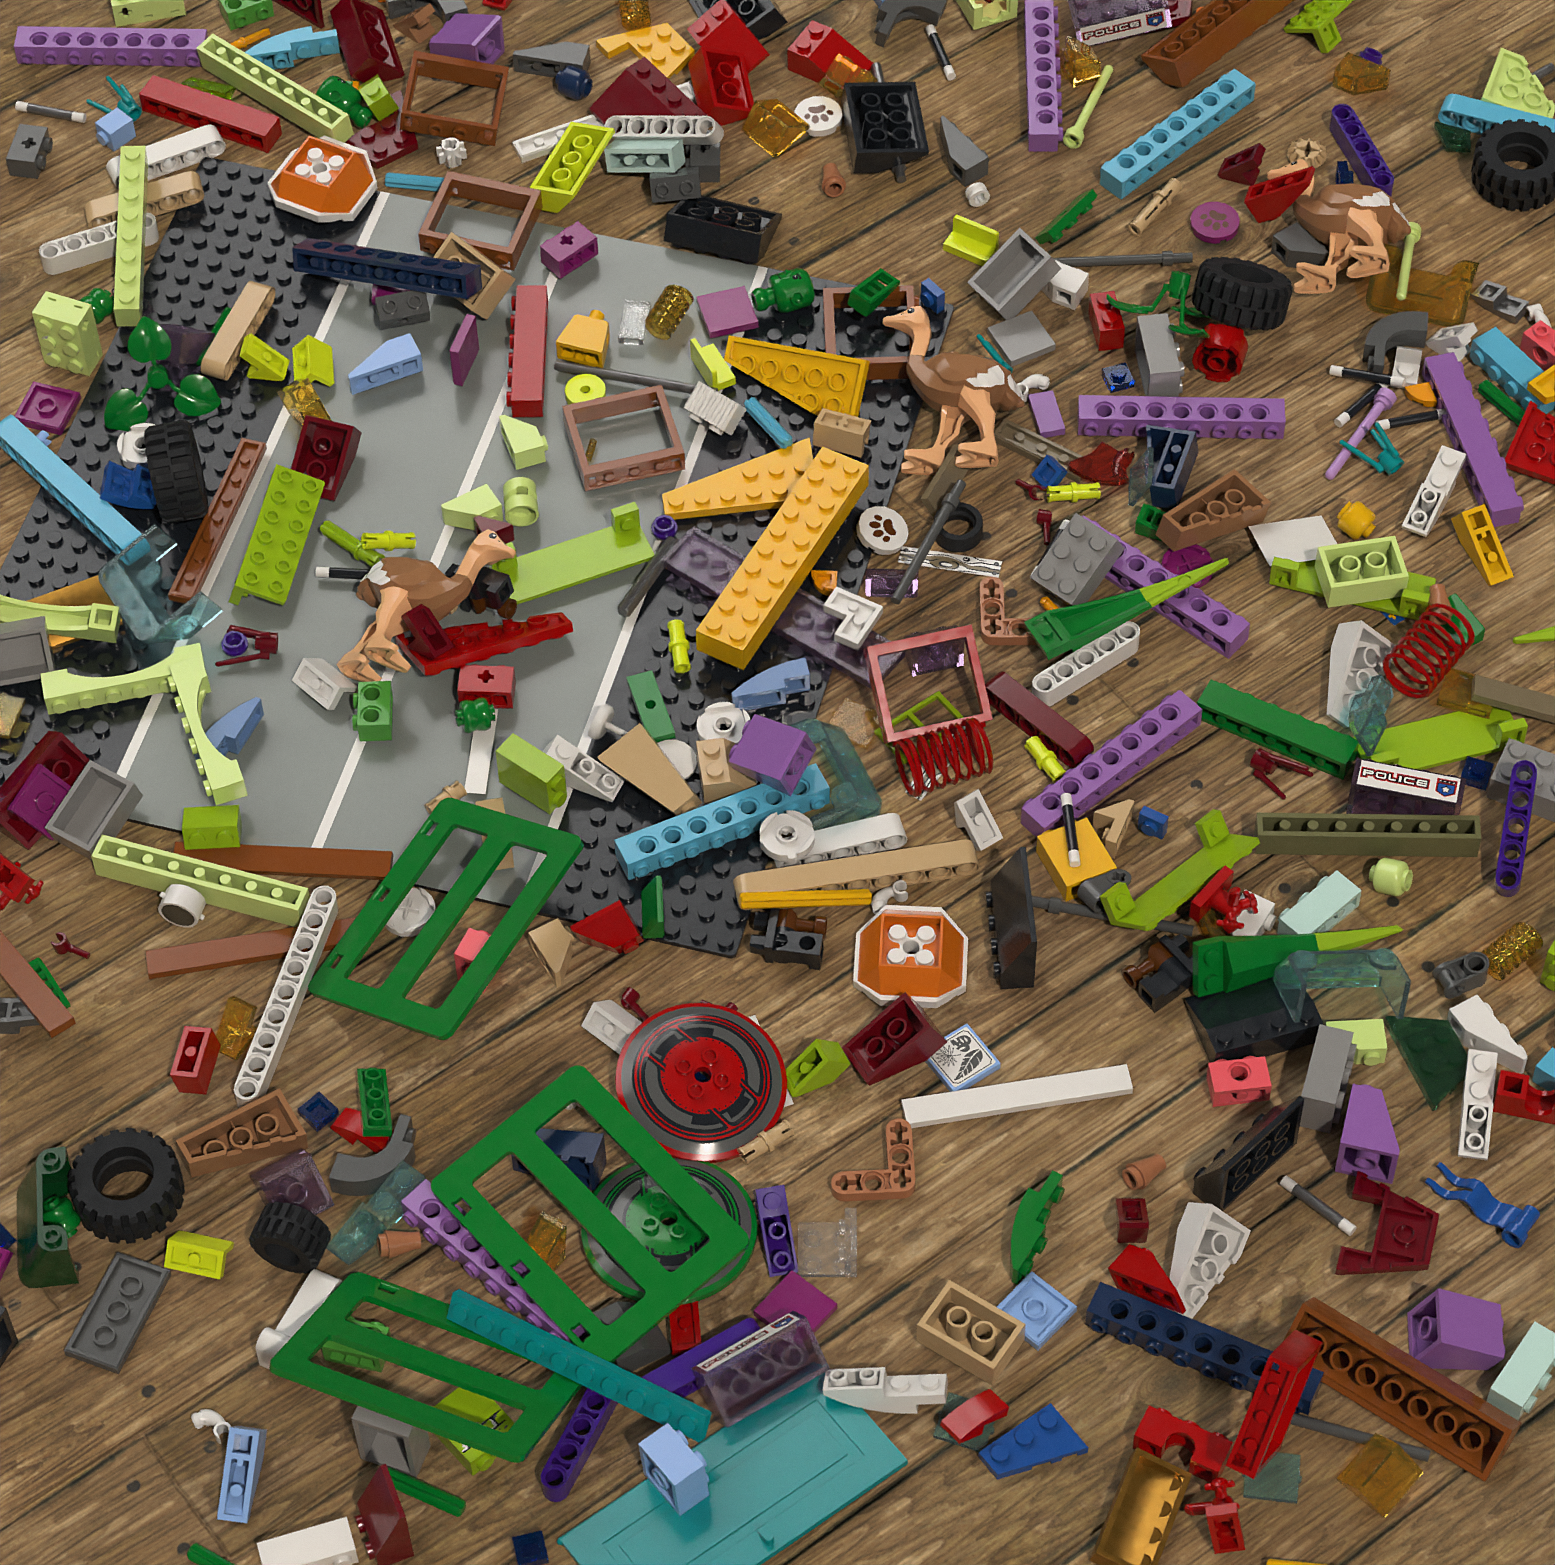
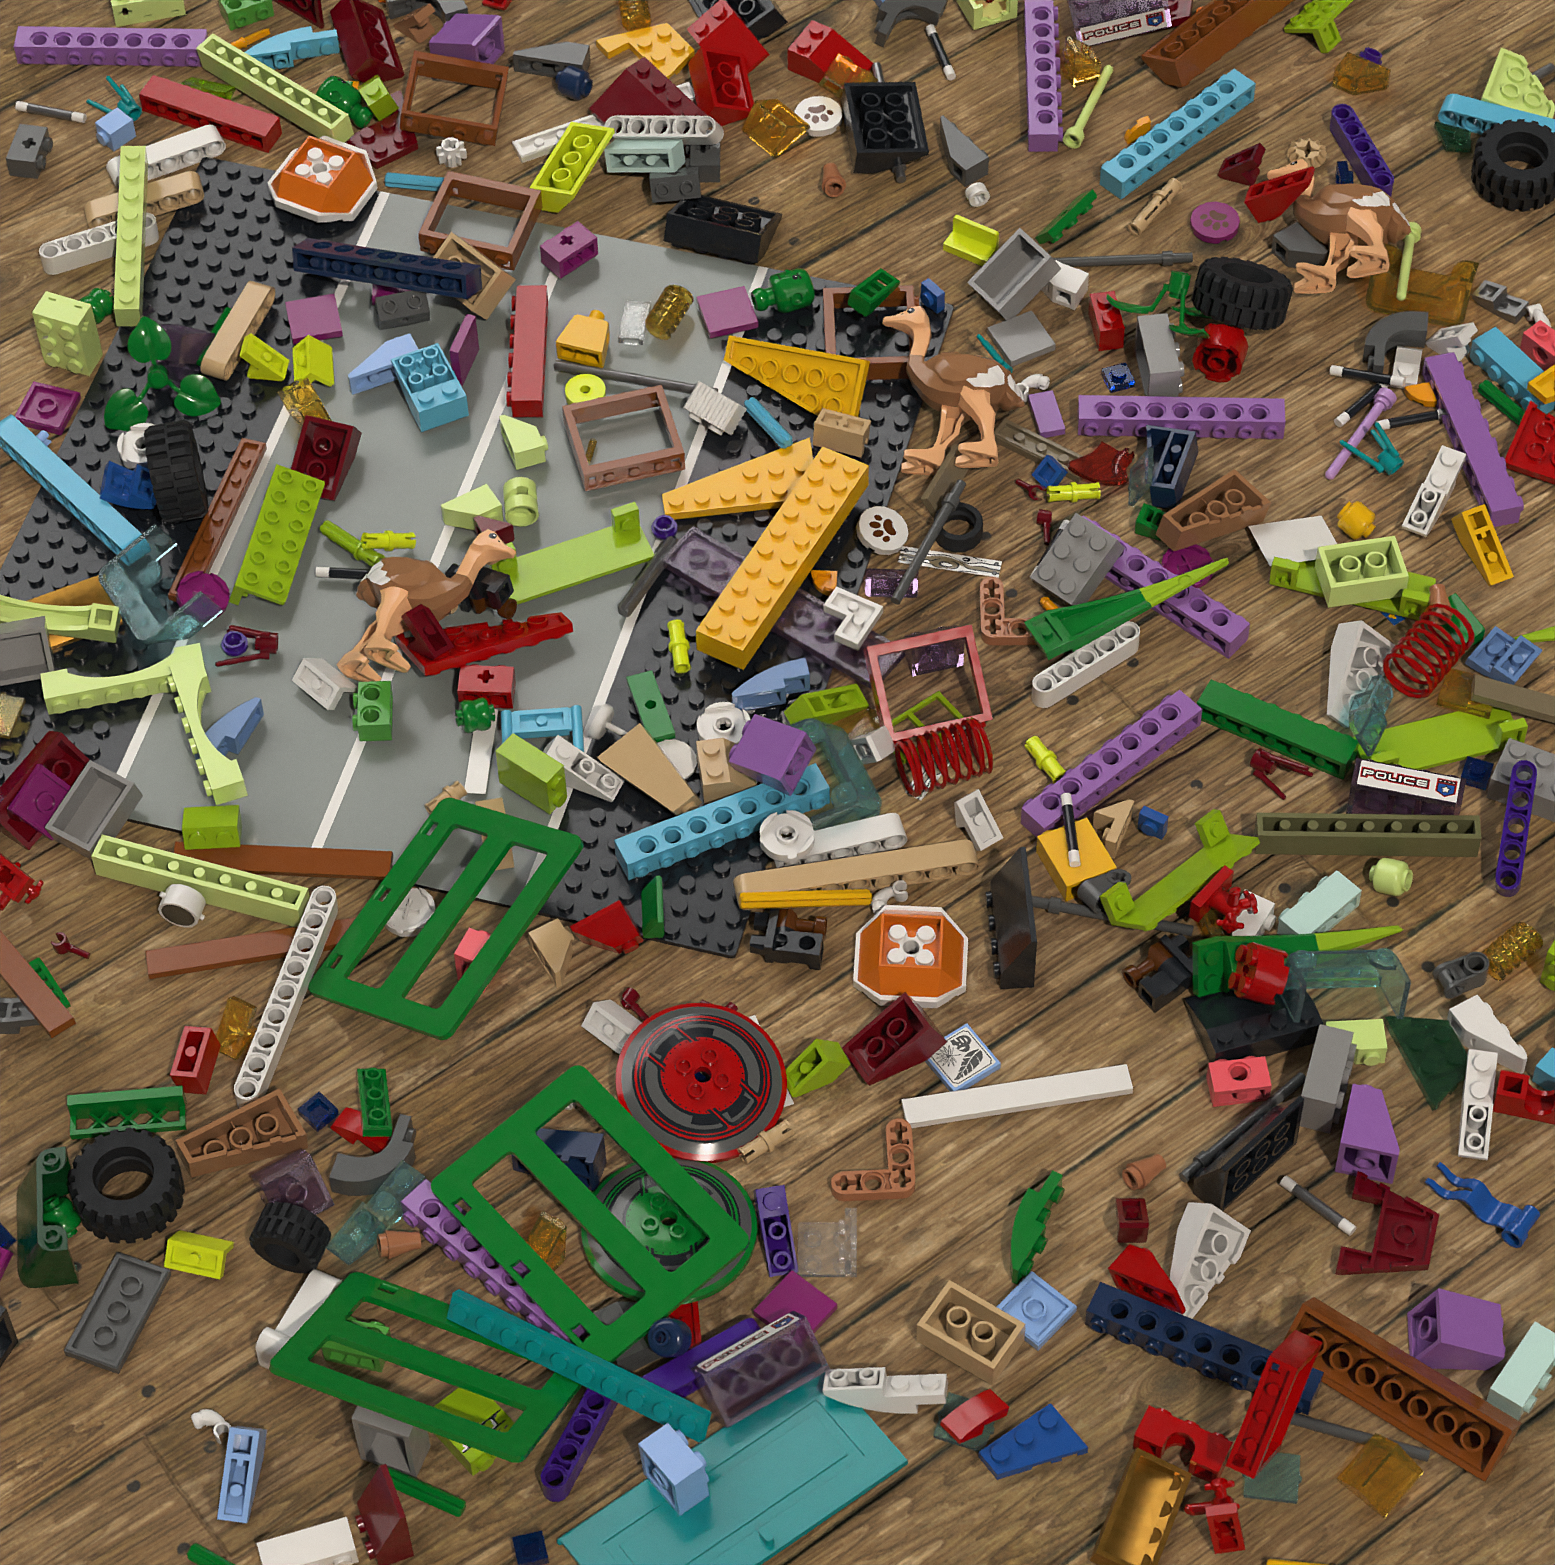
(126, 1103): none -> green fence
(209, 584): none -> magenta tile
(314, 317): none -> magenta tile
(430, 387): none -> medium azure slope
(544, 723): none -> medium azure plate
(669, 1337): none -> dark blue head
(711, 365): neon yellow panel -> none
(827, 704): none -> lime slope
(874, 745): none -> white slope
(1038, 719): dark red beam -> none
(1140, 129): none -> light orange tile
(1205, 1158): none -> dark grey bar
(1259, 973): none -> red brick
(1503, 656): none -> medium blue slope

